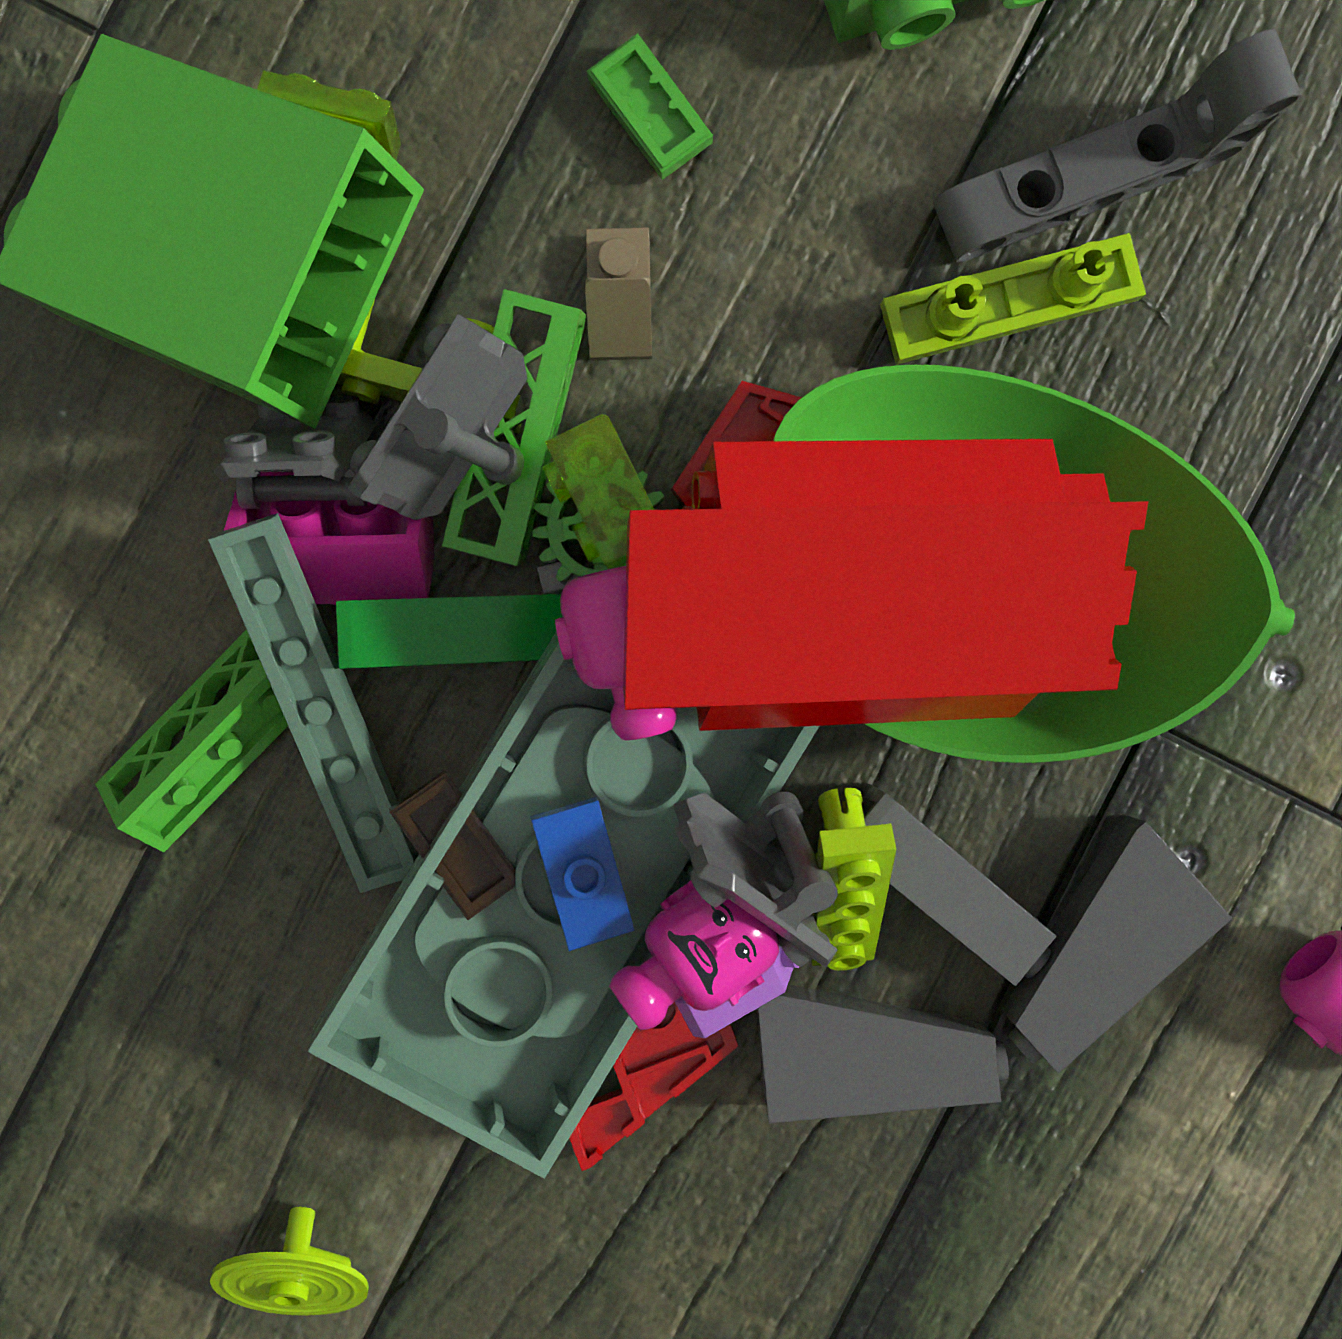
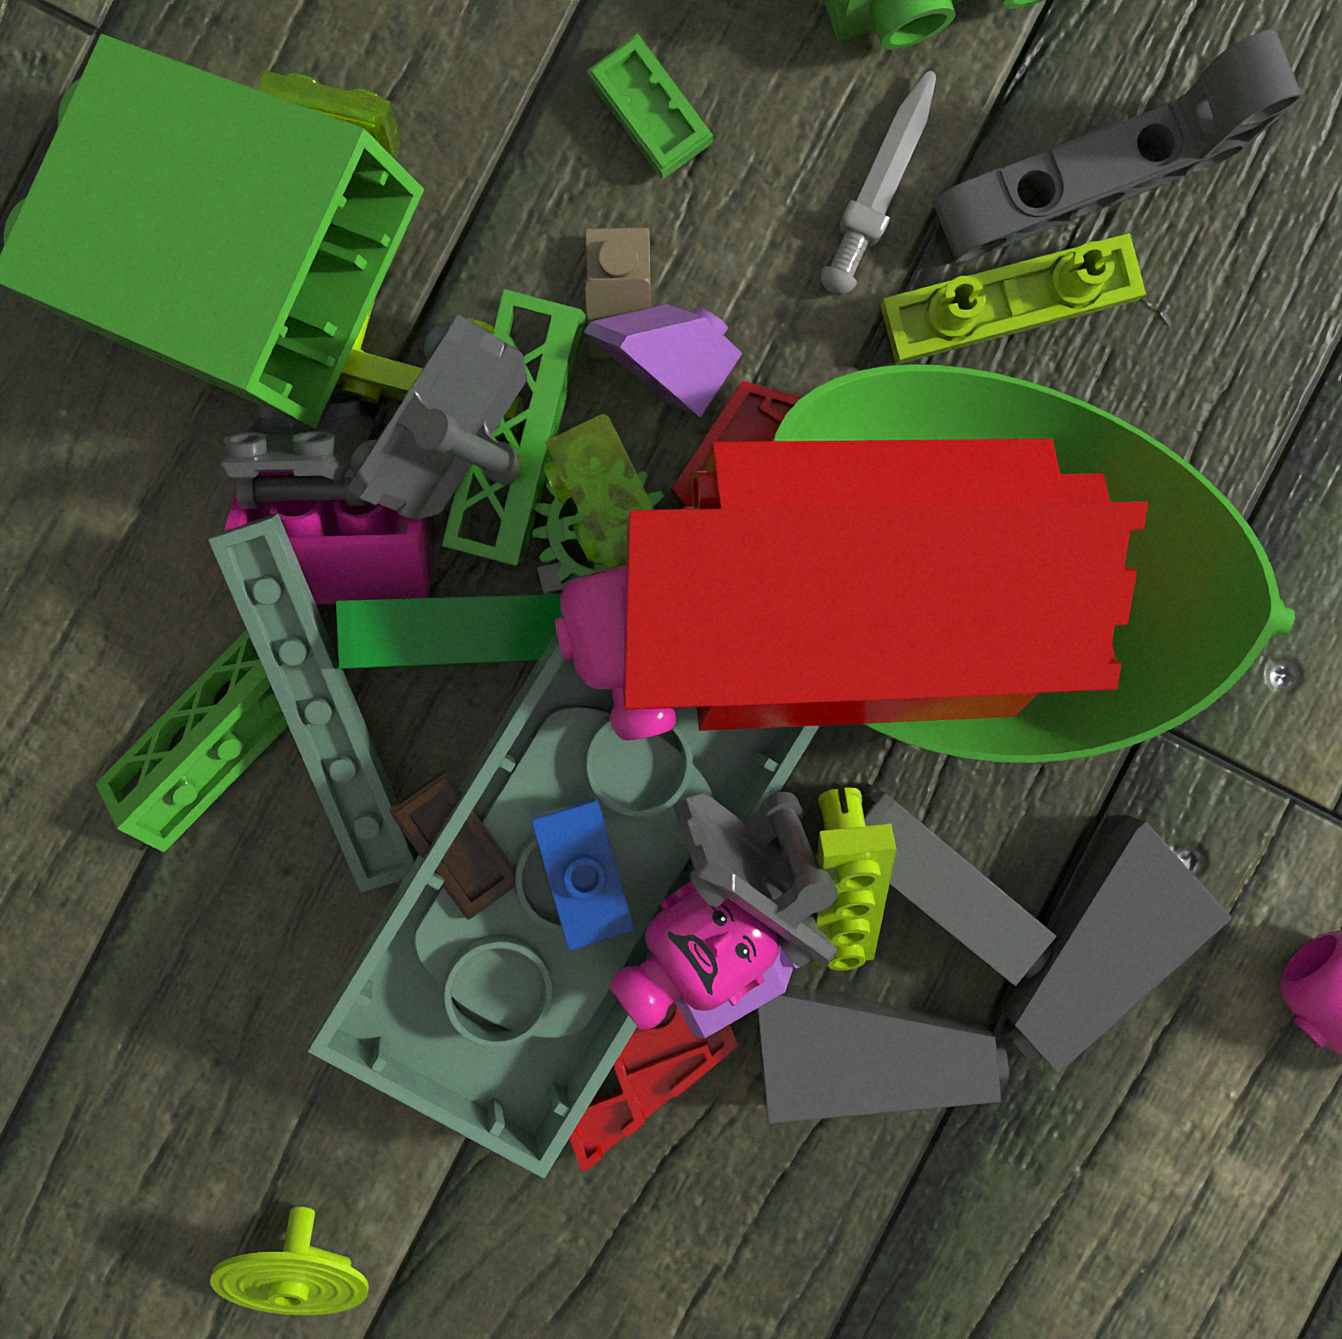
(670, 352): none -> medium lavender slope
(866, 218): none -> light grey sword

